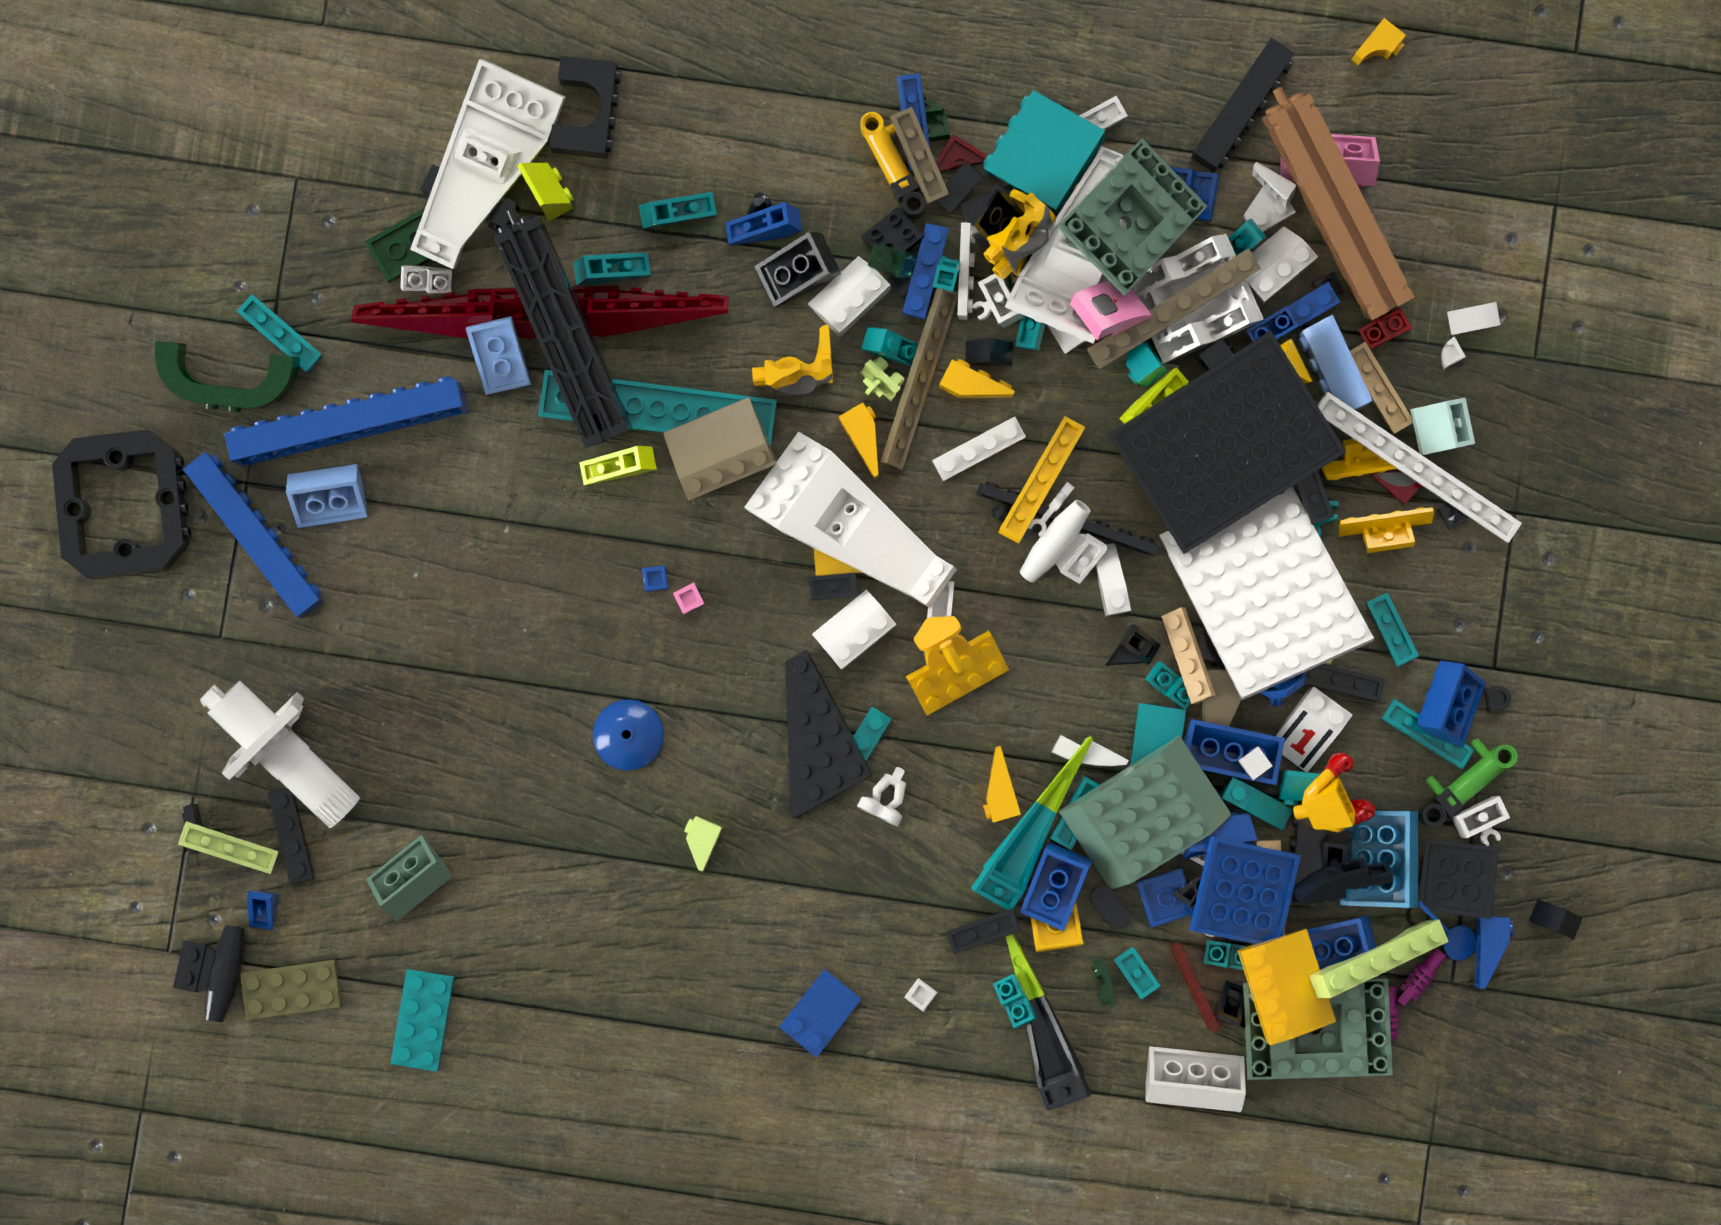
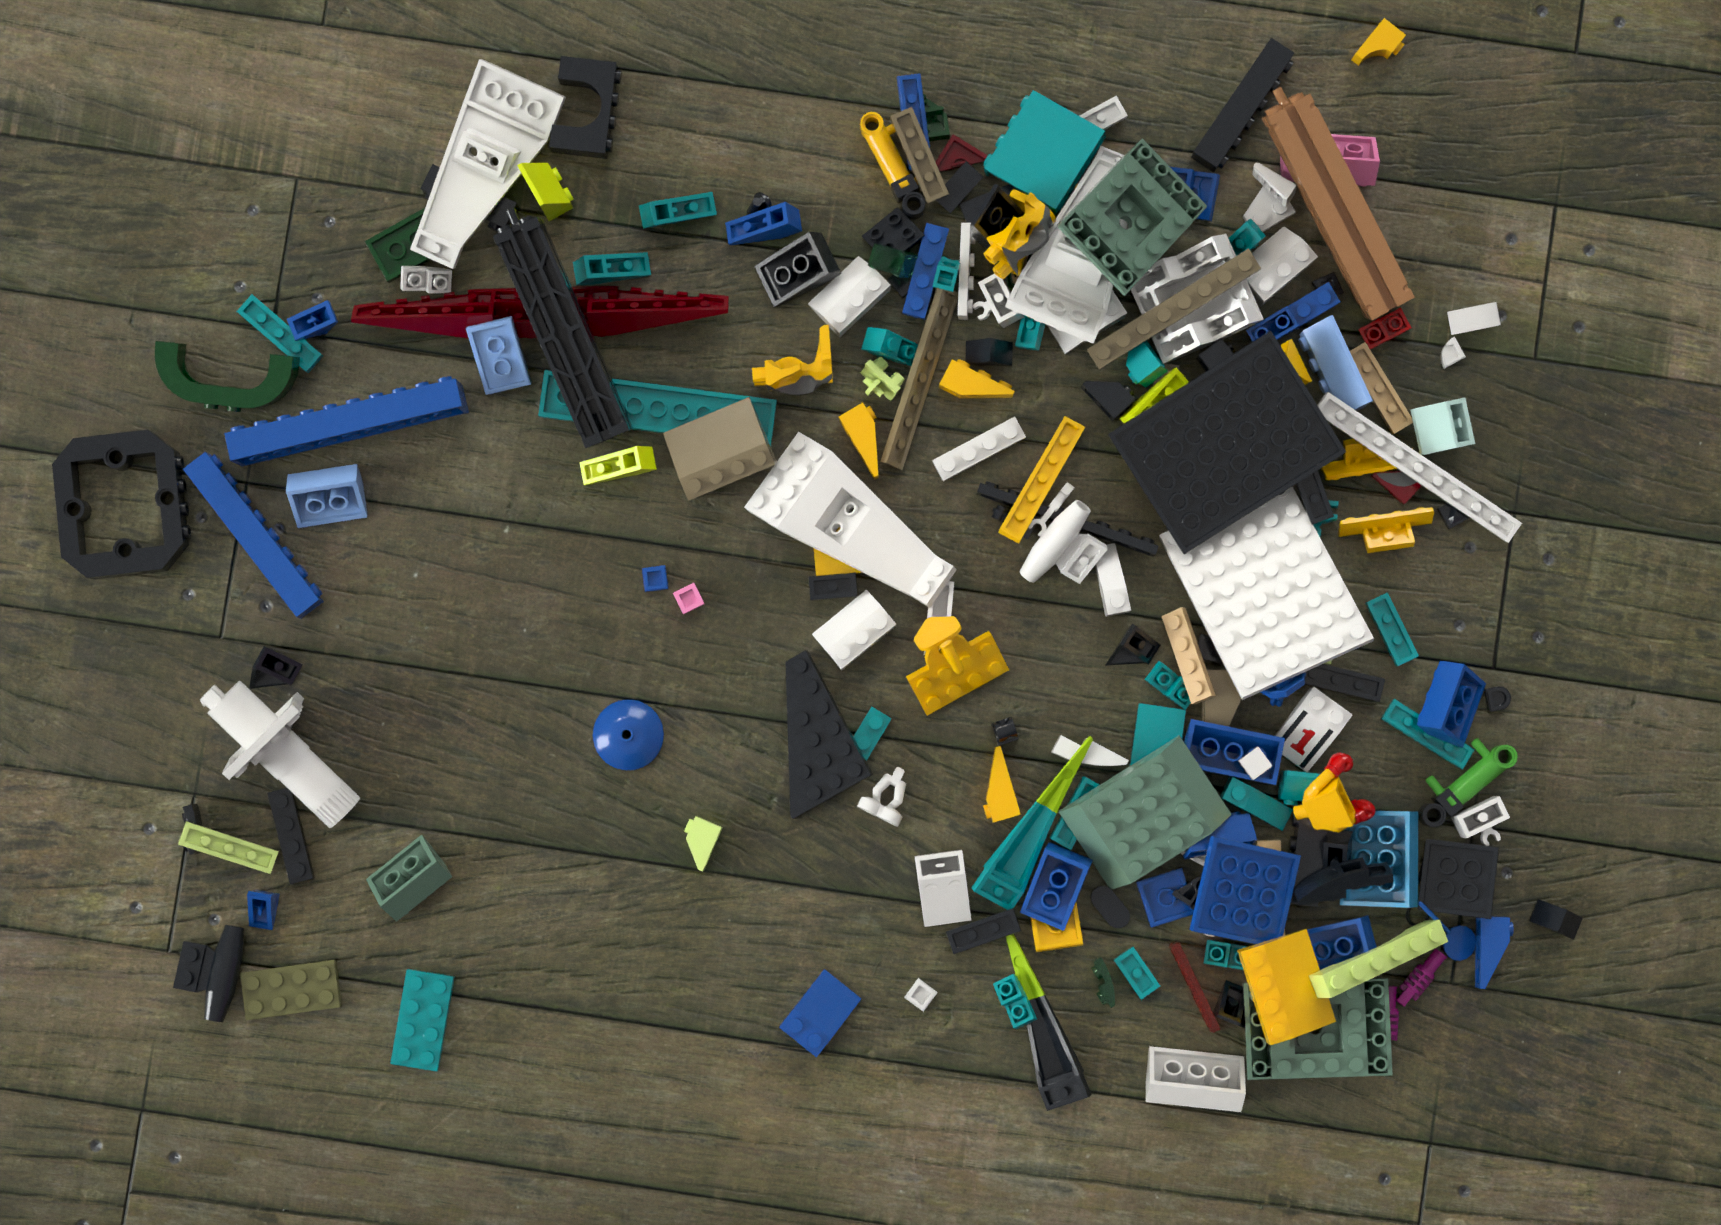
(273, 669): none -> black slope
(313, 321): none -> blue slope
(943, 888): none -> white slope
(1004, 731): none -> black leg
(1108, 310): bright pink slope -> none
(1109, 396): none -> black slope

